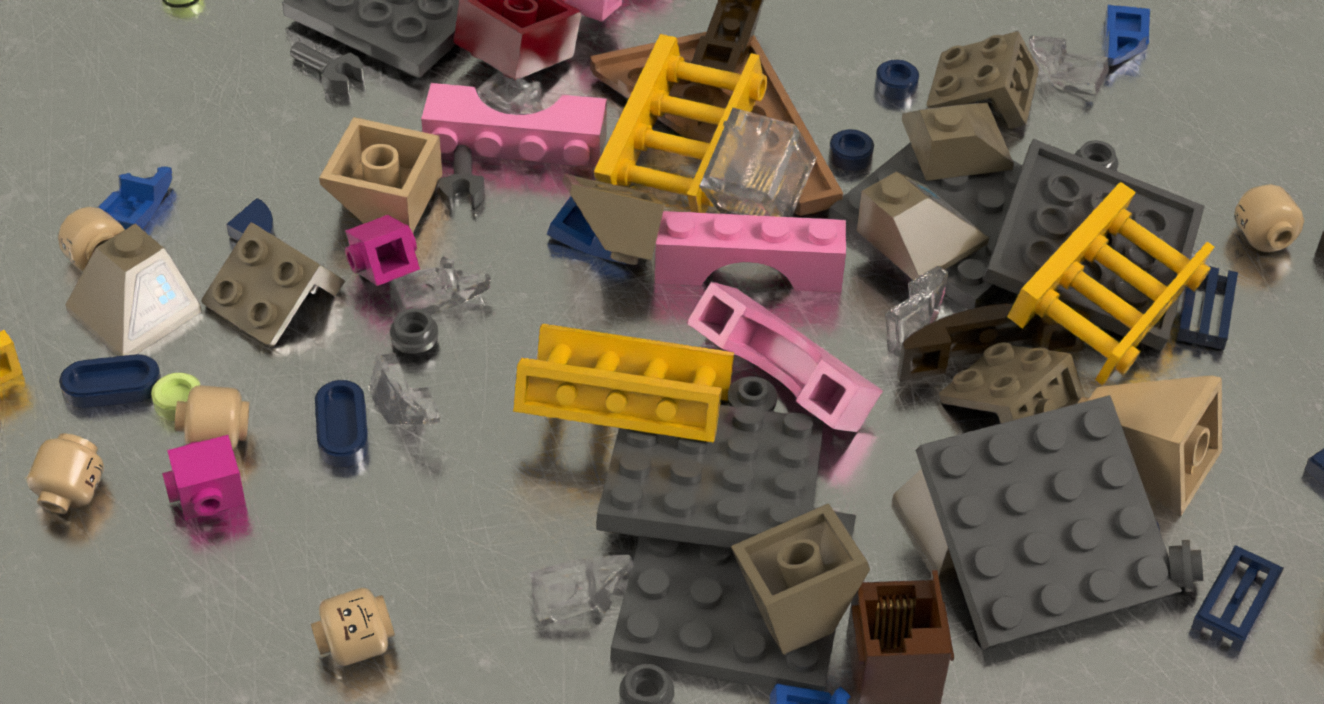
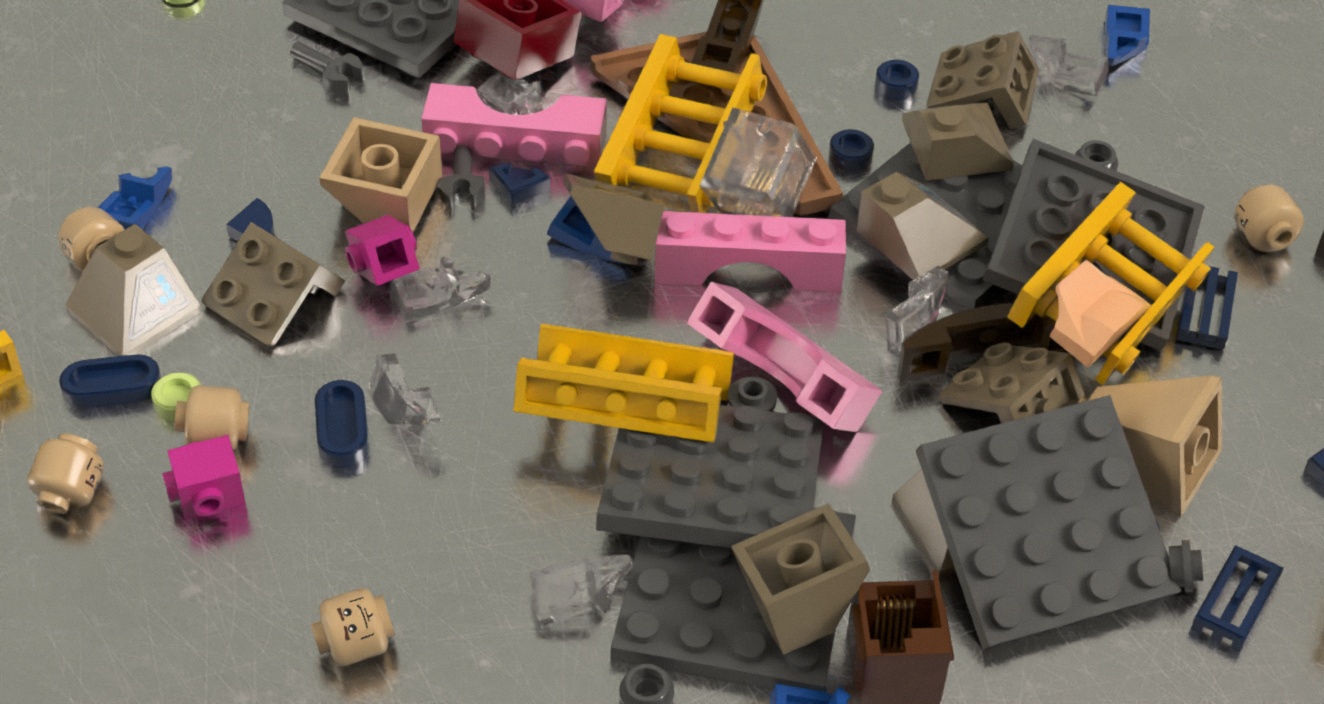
(414, 331): dark grey plate -> none
(518, 183): none -> dark blue tile
(1094, 312): none -> light nougat slope

